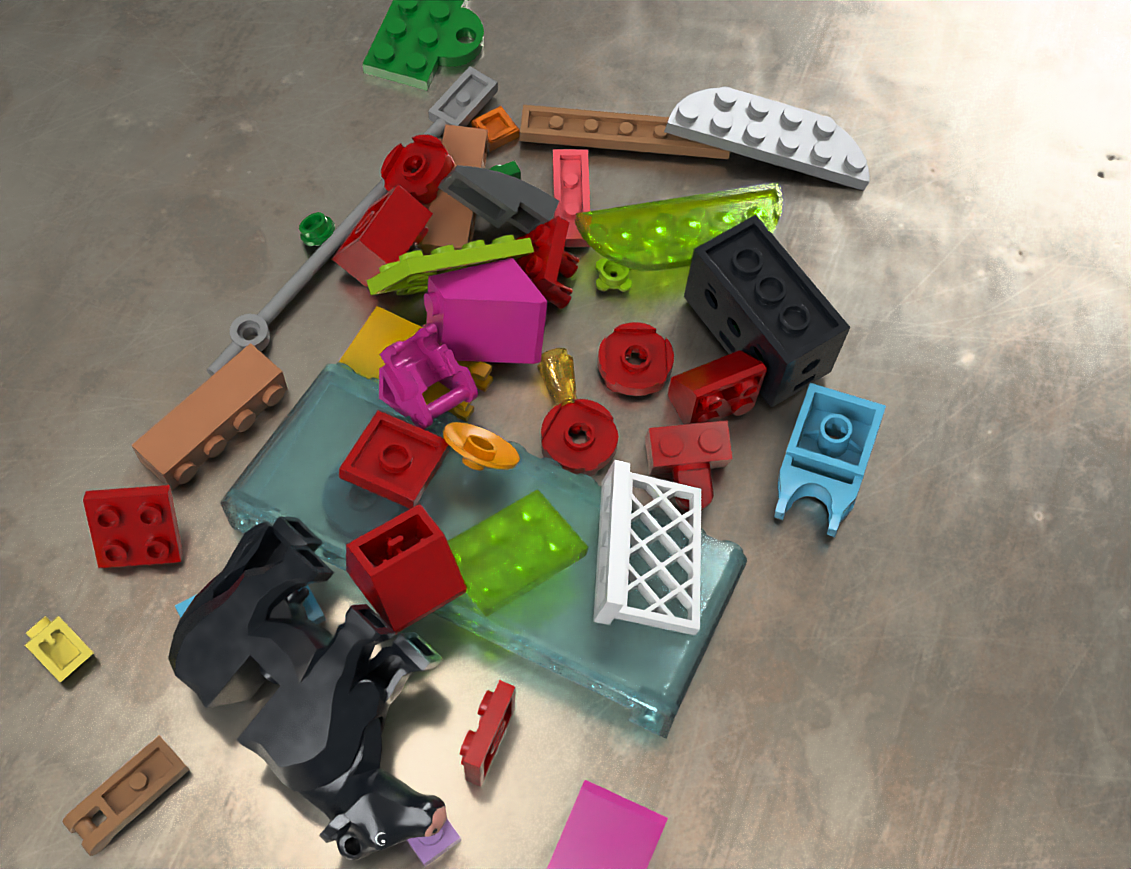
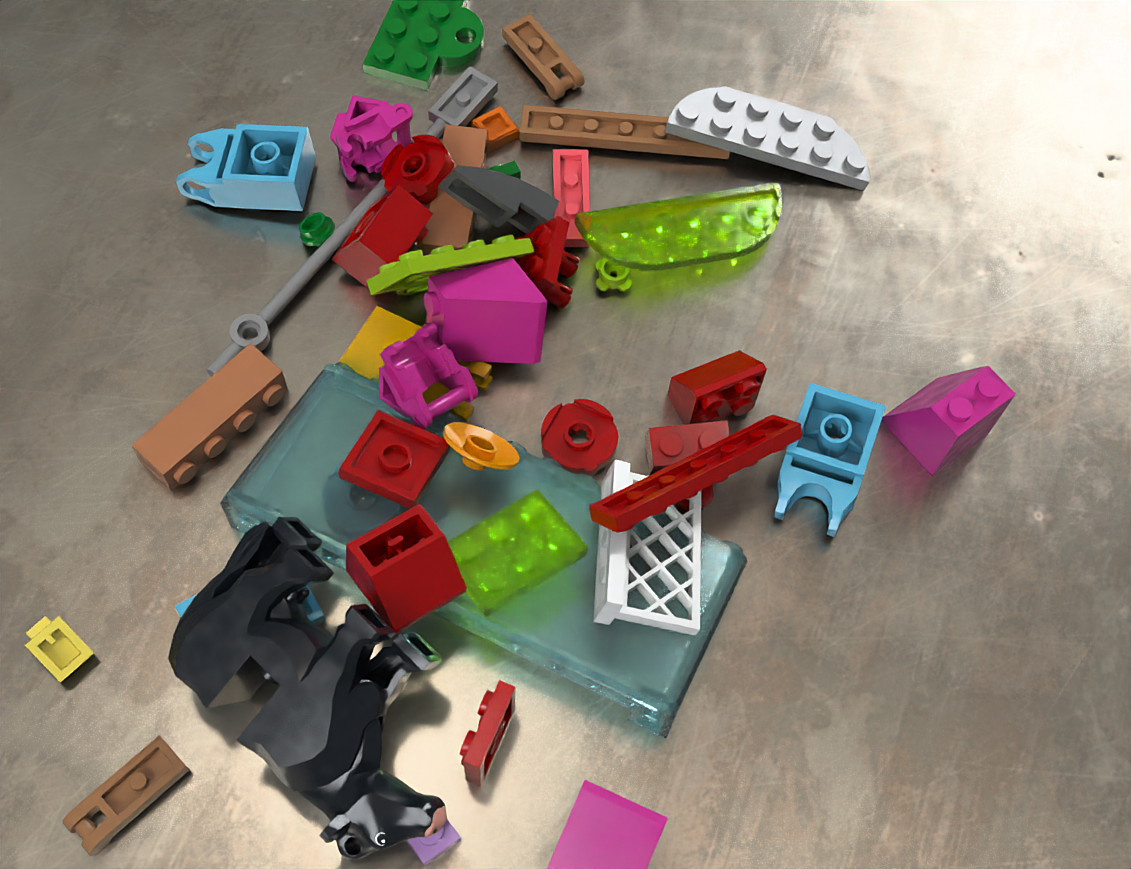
(133, 526): red plate -> none
(252, 167): none -> medium azure brick
(366, 132): none -> dark pink piece
(542, 56): none -> medium nougat plate
(558, 375): clear yellow cone -> none
(635, 379): red plate -> none
(688, 476): none -> red plate
(765, 307): black piece -> none
(949, 415): none -> dark pink slope

